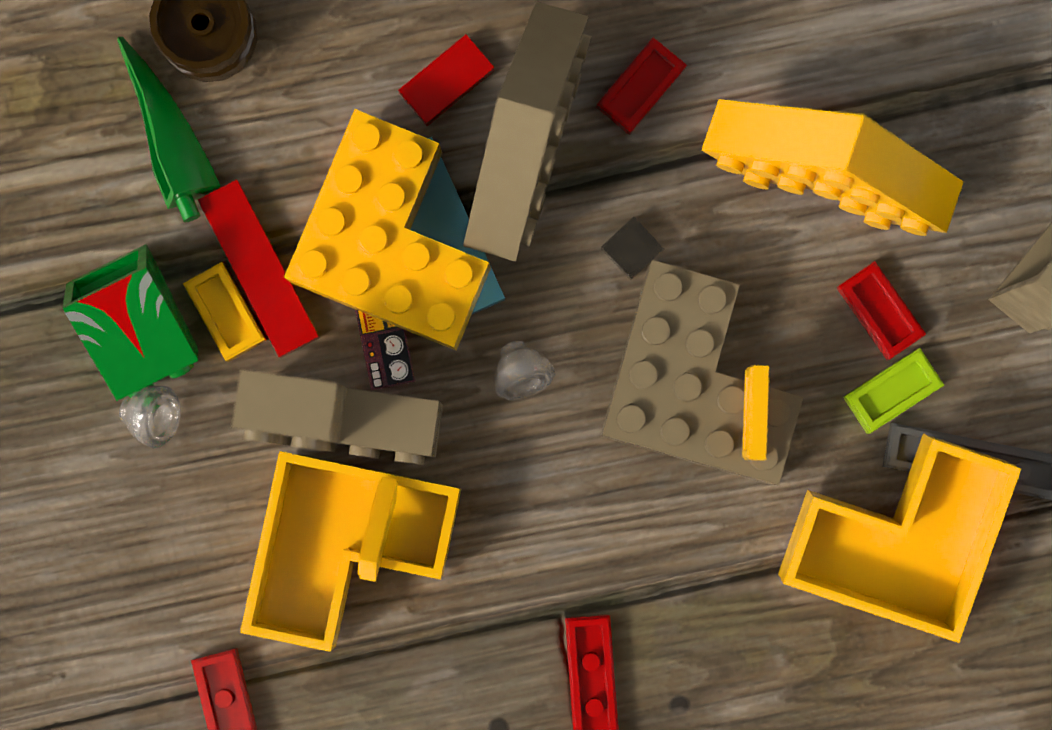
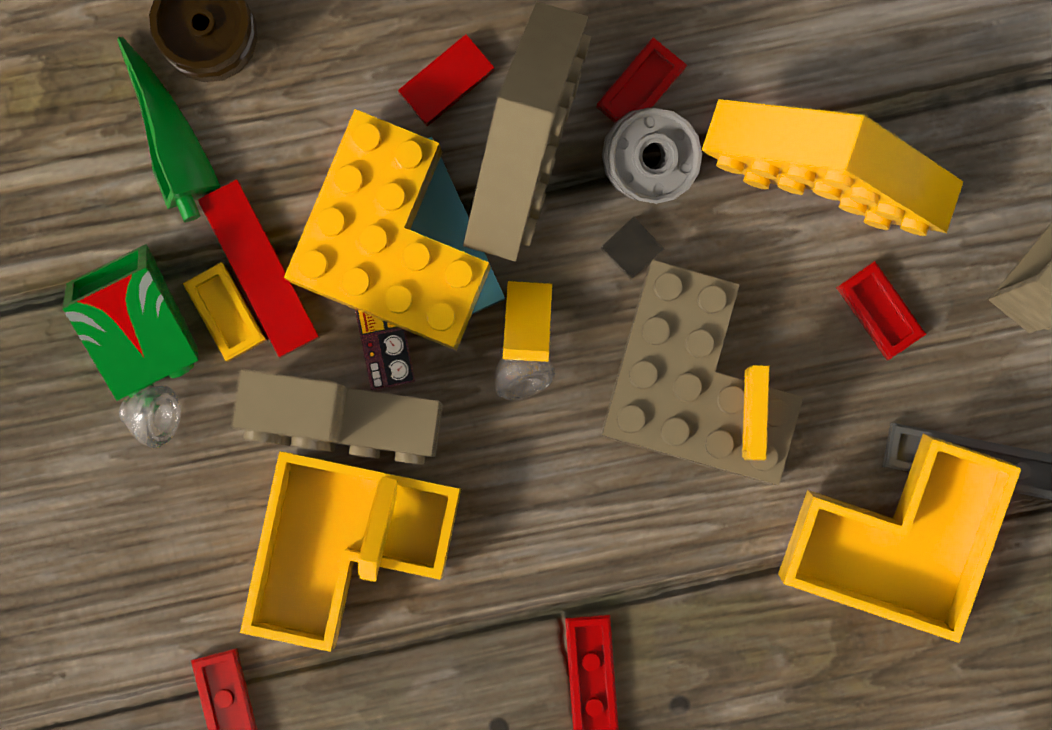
(527, 321): none -> yellow tile
(678, 162): none -> light grey wheel
(893, 391): lime tile -> none

